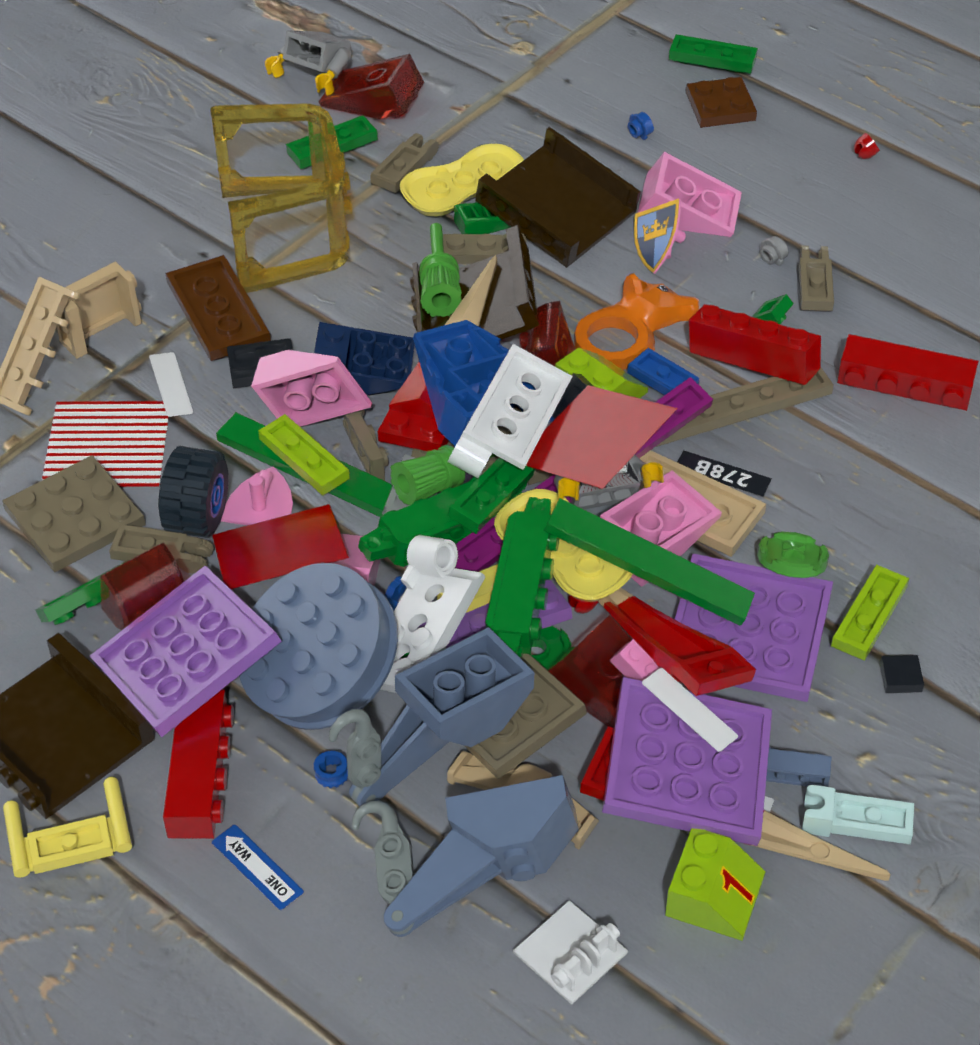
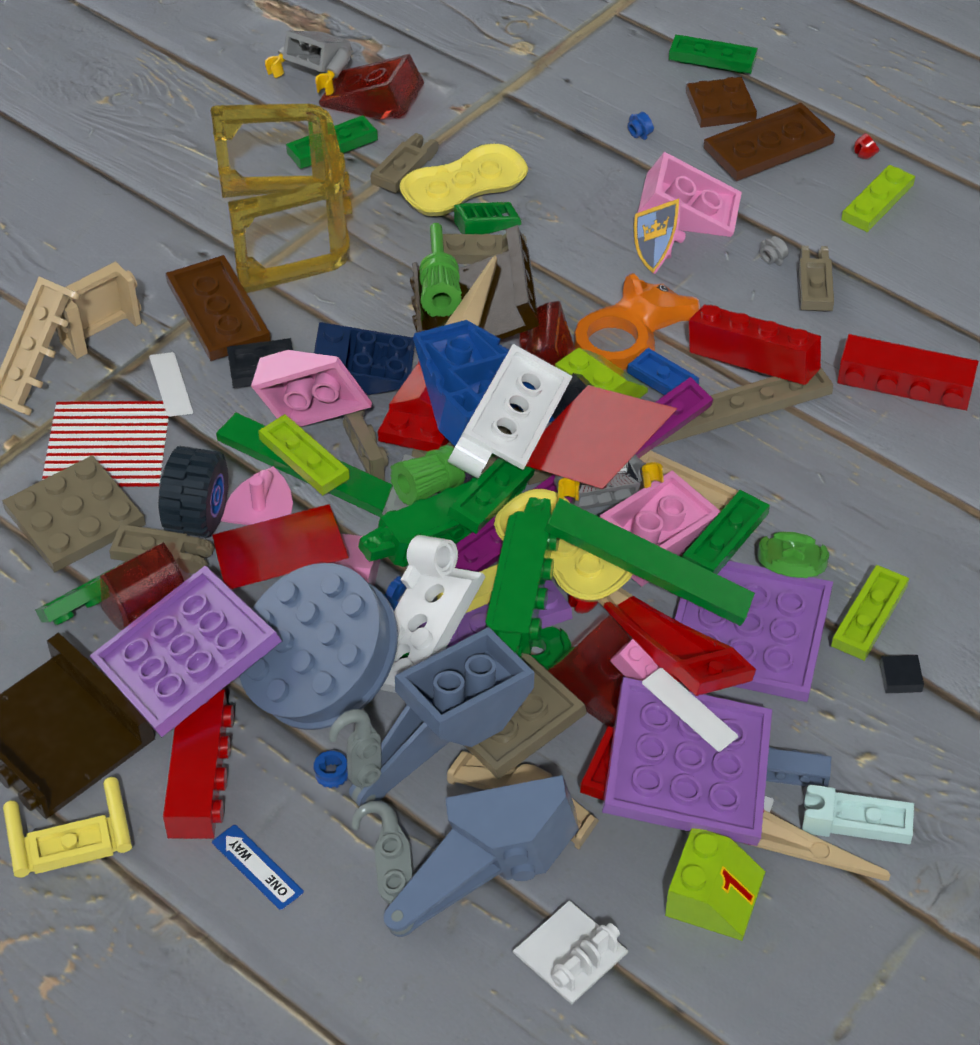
(560, 198): dark brown panel -> none
(726, 473): black sticker -> none
(727, 532): none -> green plate
(769, 141): none -> reddish brown plate
(774, 309): green plate -> none
(878, 198): none -> lime plate

